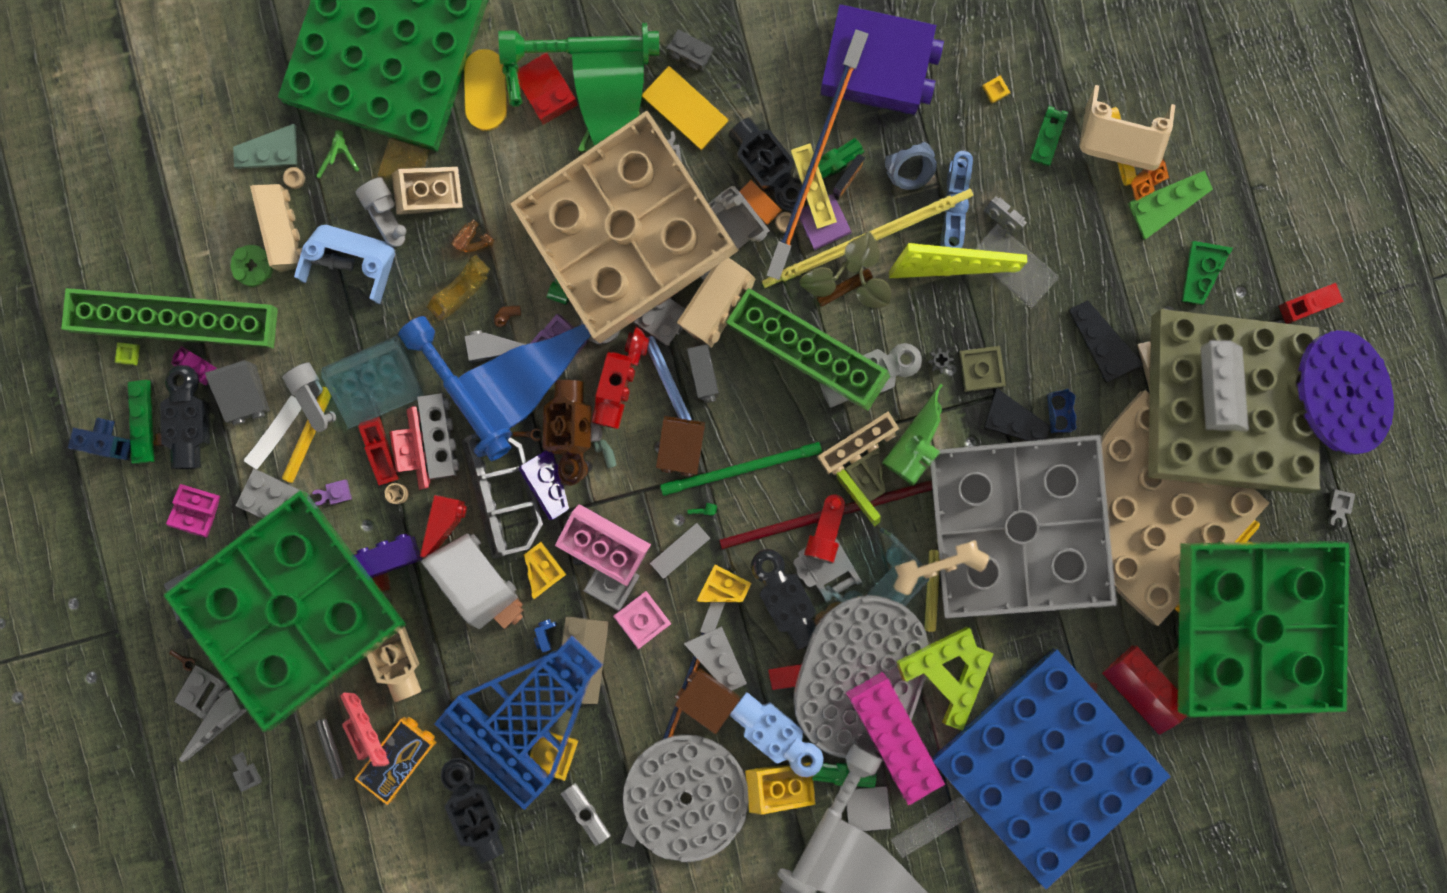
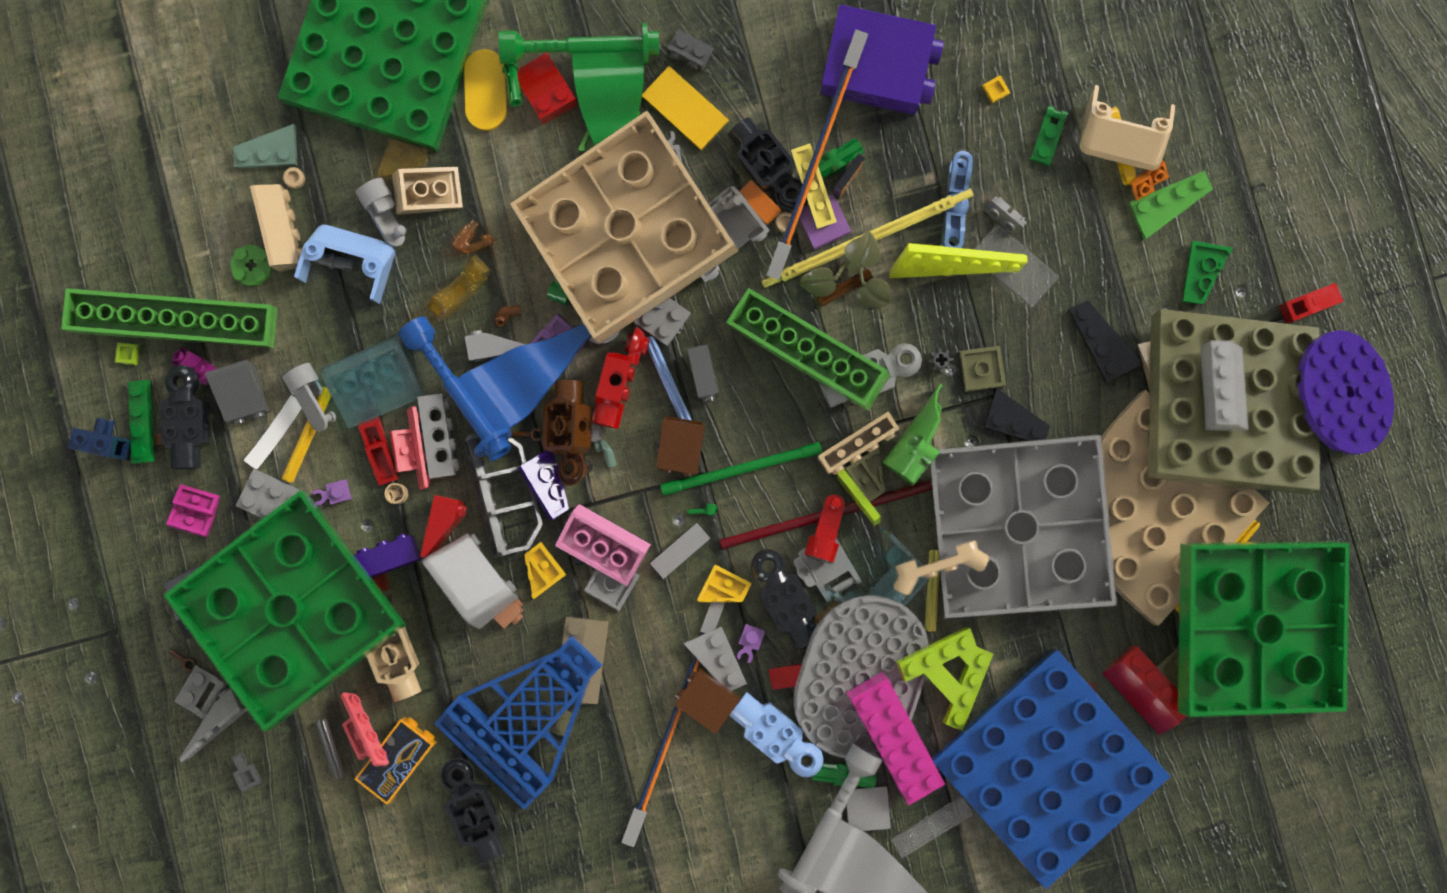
(338, 146): bright green plant -> none
(542, 641): blue bracket -> none
(545, 753): yellow tile -> none
(593, 826): light grey piece -> none
(642, 620): bright pink plate -> none
(689, 829): light grey plate -> none
(715, 301): tan slope -> none
(751, 639): none -> medium lavender plate
(778, 789): yellow slope -> none
(894, 161): sand blue piece -> none
(1053, 413): blue piece -> none
(1341, 504): light grey plate -> none

